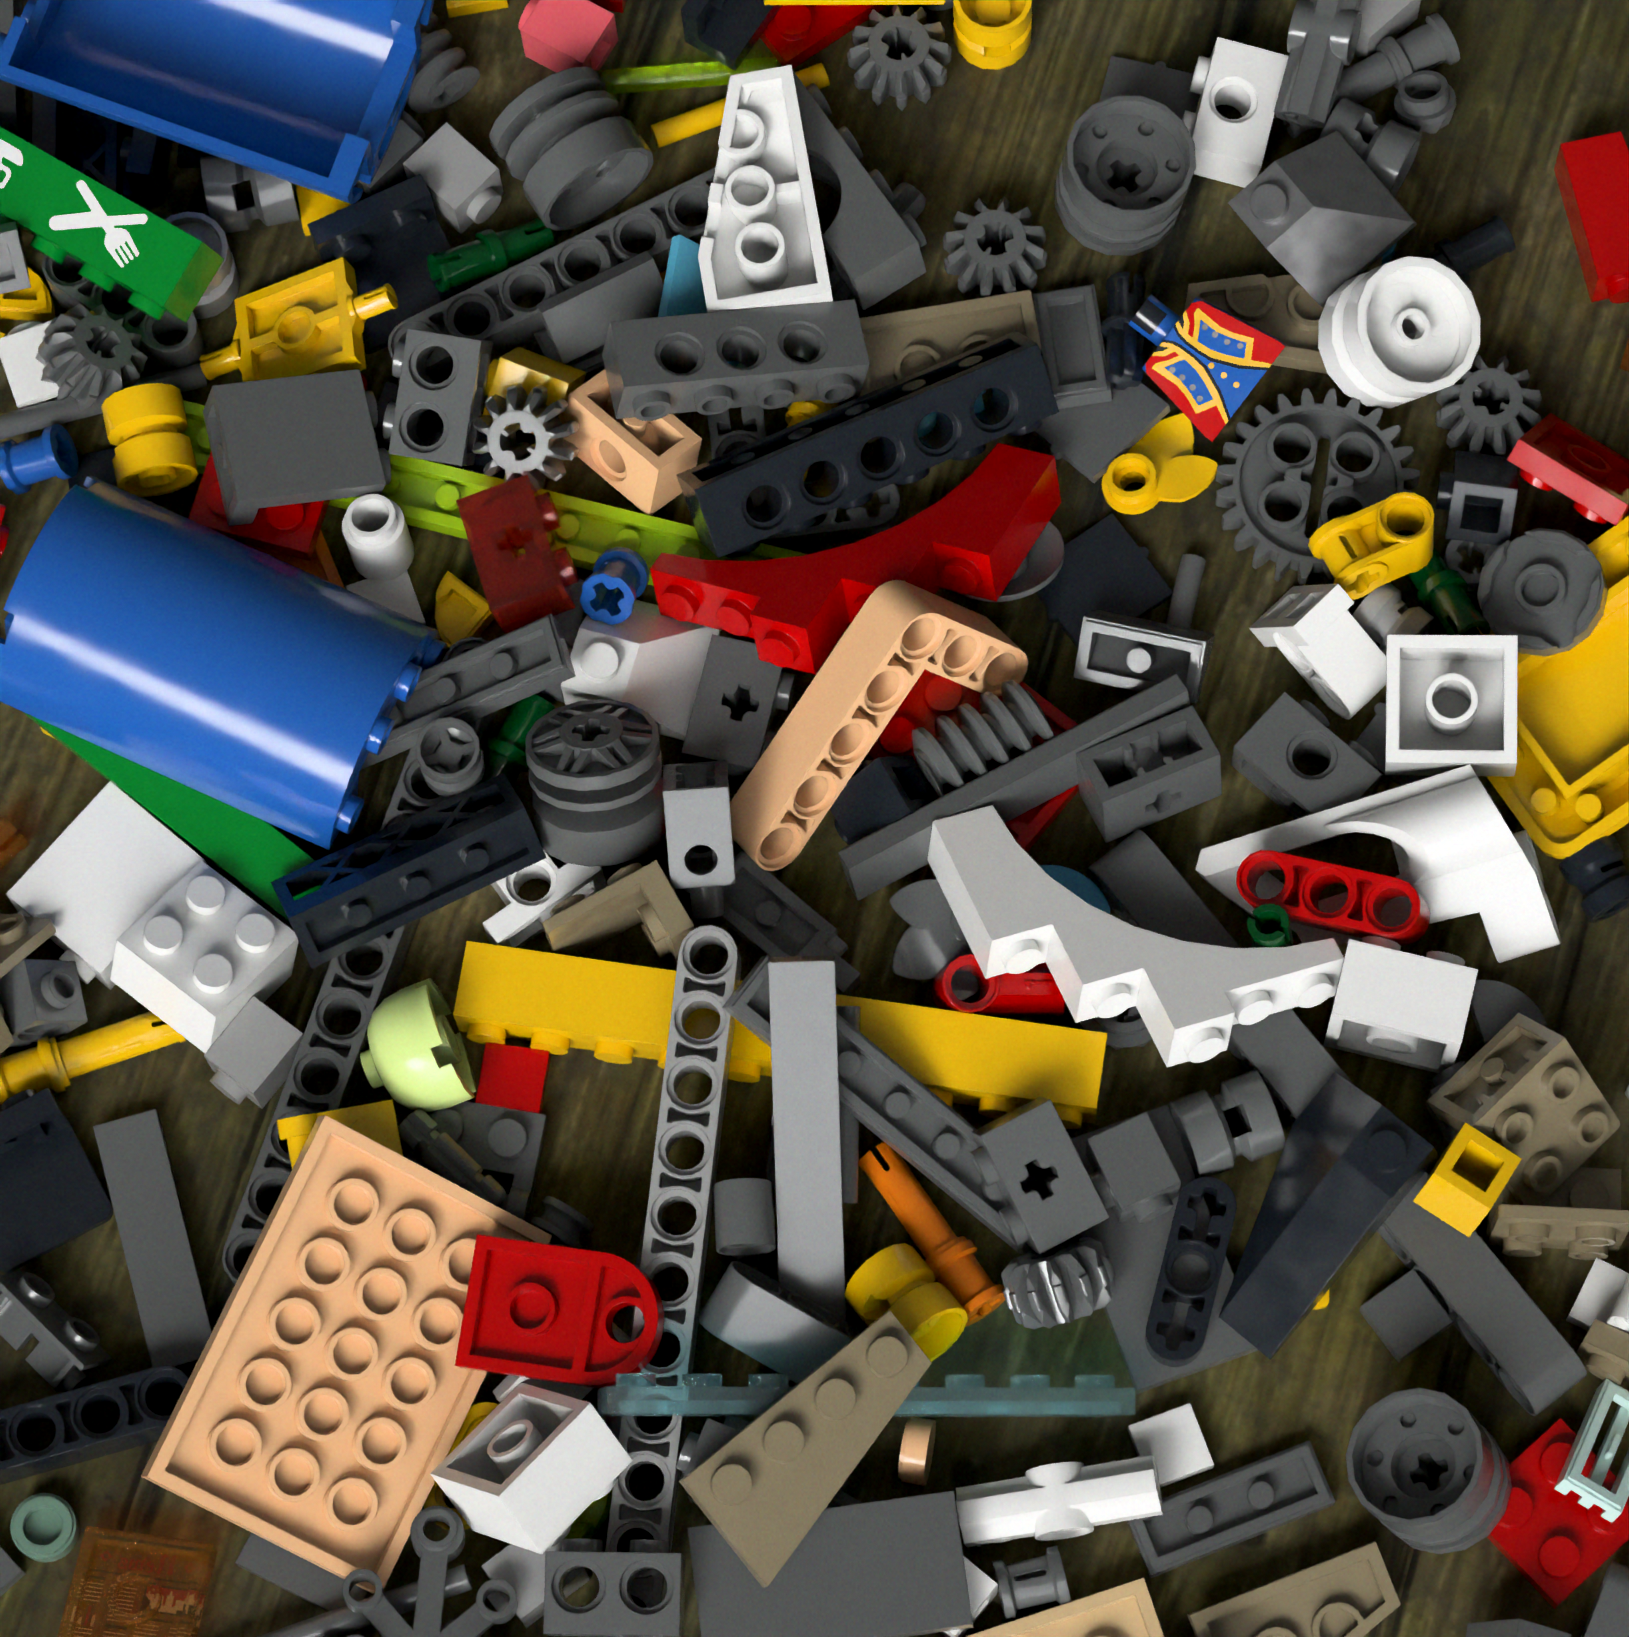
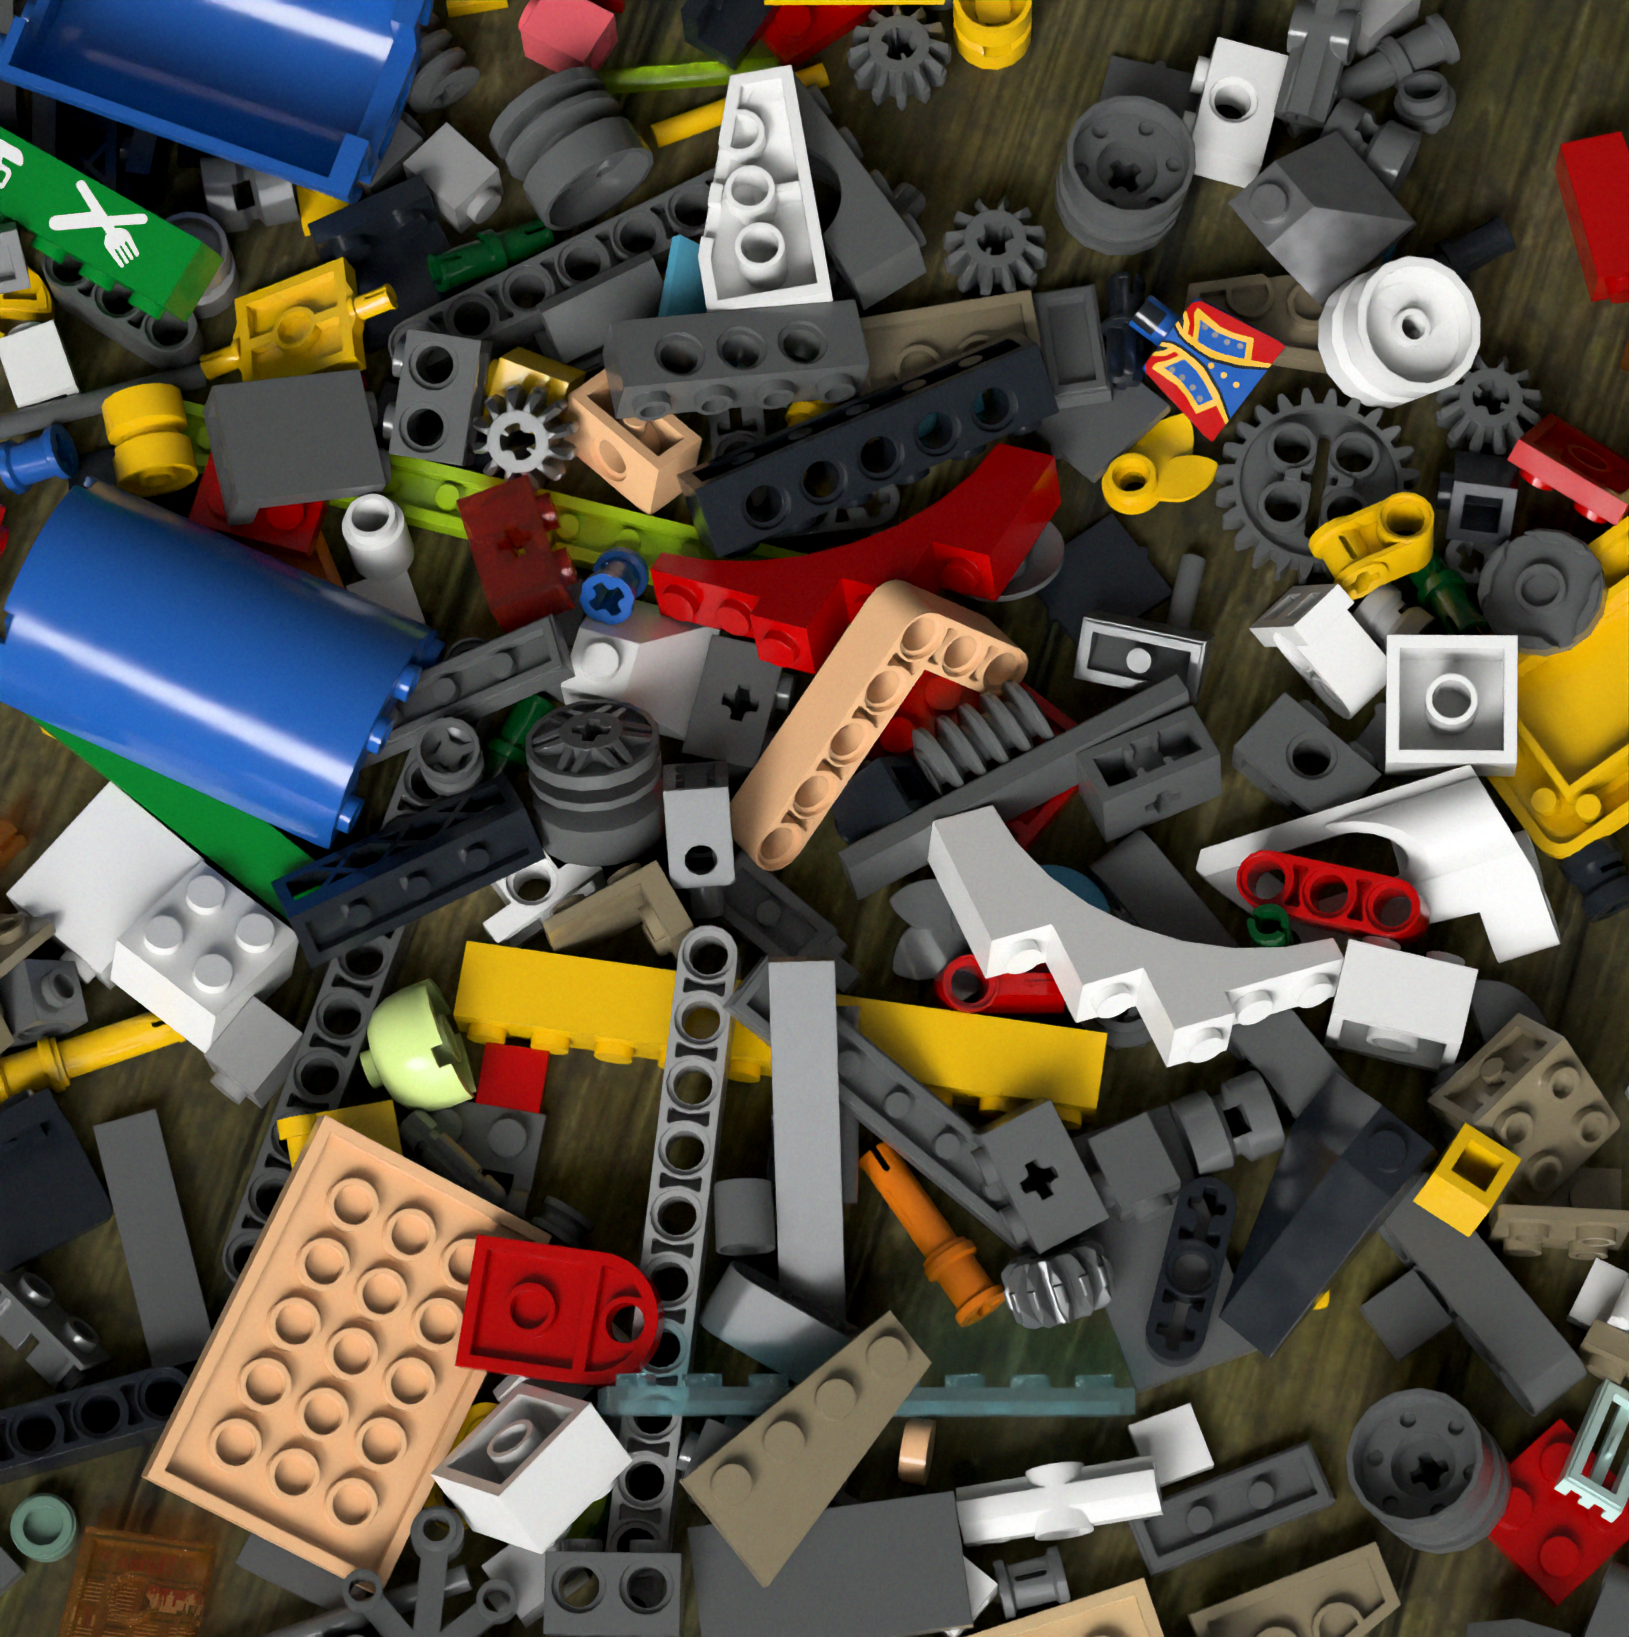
(90, 356): dark grey gear -> none
(459, 611): yellow tile -> none
(905, 1285): yellow wheel -> none

